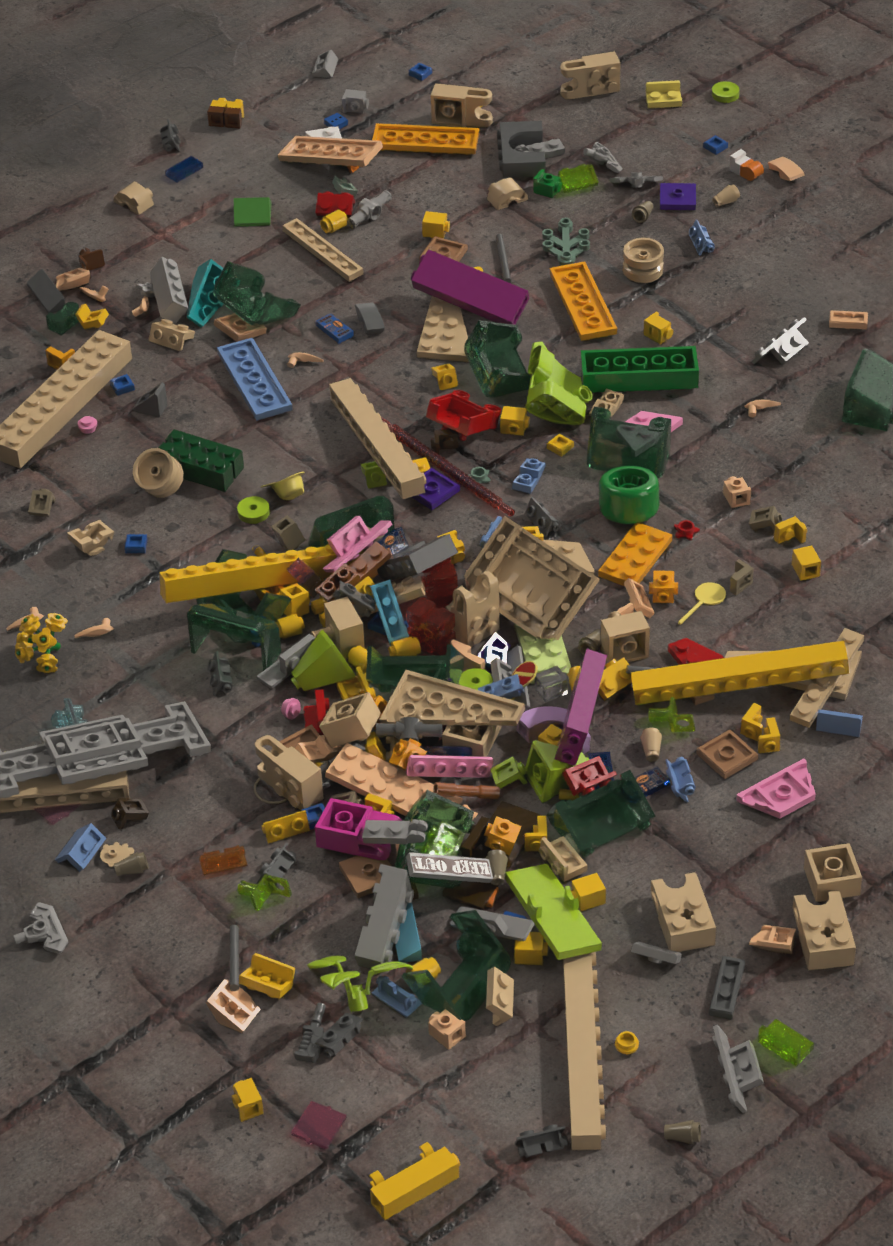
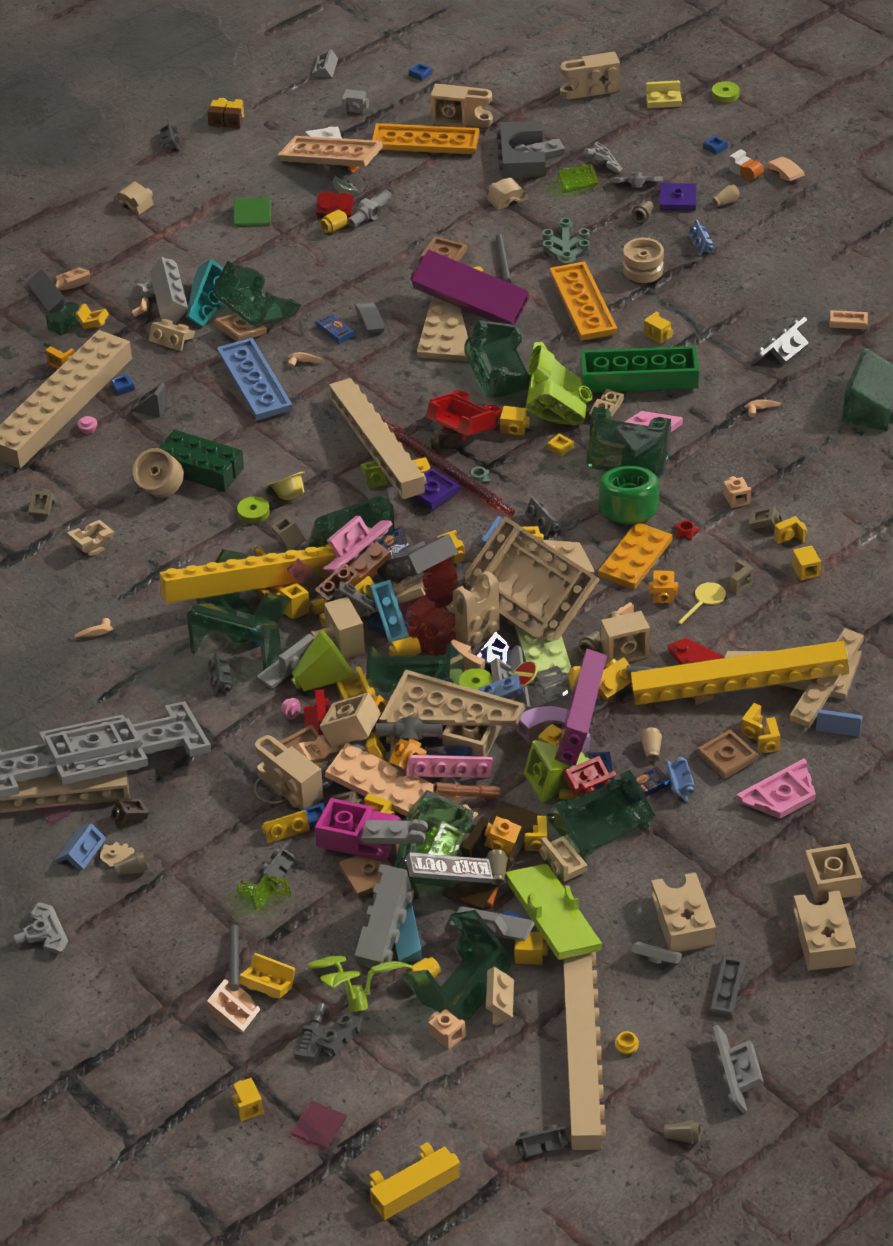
(34, 610): light nougat bar -> none
(44, 640): yellow plant -> none
(69, 715): clear light blue hips -> none
(91, 260): reddish brown bracket -> none
(100, 296): light nougat bar -> none
(136, 543): blue tile -> none
(184, 169): clear blue tile -> none
(217, 862): clear orange hinge -> none
(290, 626): yellow brick -> none
(323, 249): tan plate -> none
(336, 120): blue tile -> none
(358, 657): yellow brick -> none
(395, 996): medium blue hinge -> none
(435, 224): yellow brick -> none
(445, 375): yellow bracket -> none
(508, 772): lime bracket -> none
(529, 475): medium blue slope -> none
(546, 184): green brick -> none
(589, 891): yellow brick -> none
(639, 598): light nougat plate -> none
(670, 714): clear neon green bracket -> none
(774, 939): light nougat slope -> none
(785, 1042): clear neon green bracket -> none

